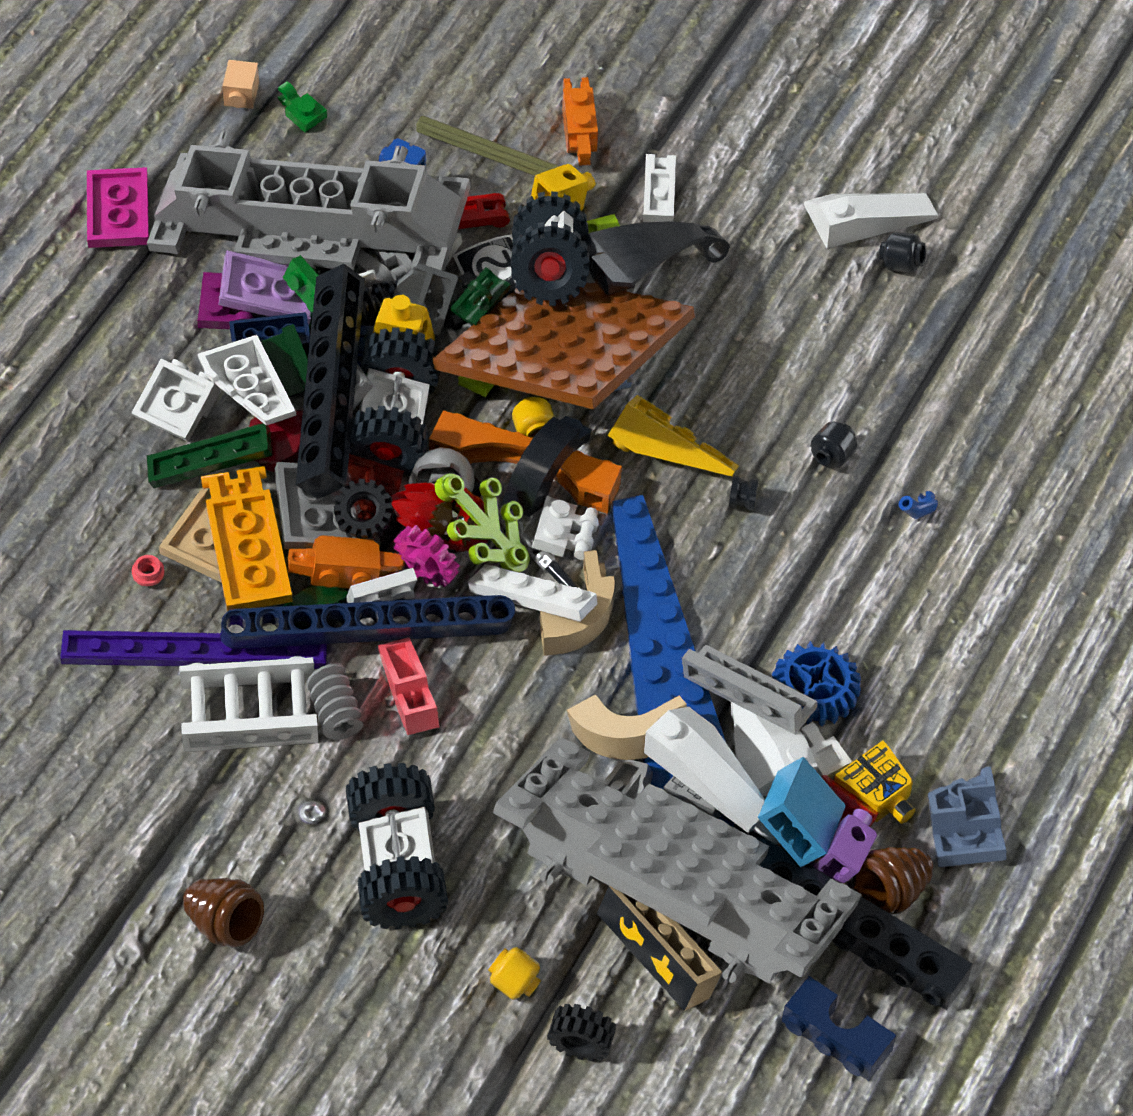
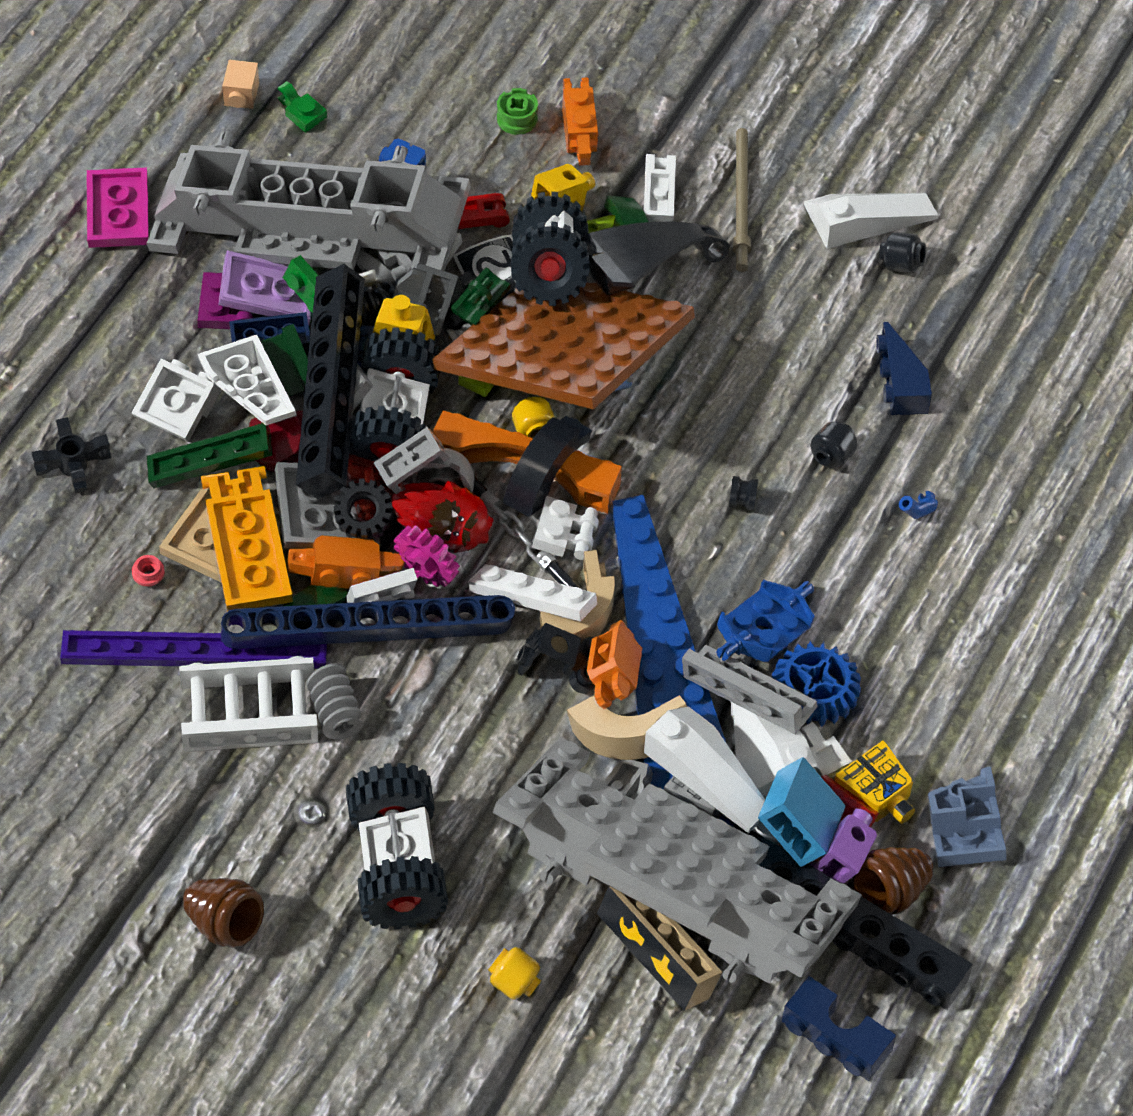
(71, 455): none -> black pin
(409, 686): coral slope -> none
(410, 458): none -> light grey hinge
(482, 146): olive axle -> none
(511, 553): lime plant -> none
(517, 111): none -> bright green wheel
(575, 658): none -> black piece
(581, 1032): black tyre -> none
(614, 664): none -> orange hinge
(625, 210): none -> dark green slope
(649, 432): yellow wedge -> none
(741, 241): none -> dark tan bar
(773, 606): none -> blue plate
(906, 376): none -> dark blue slope

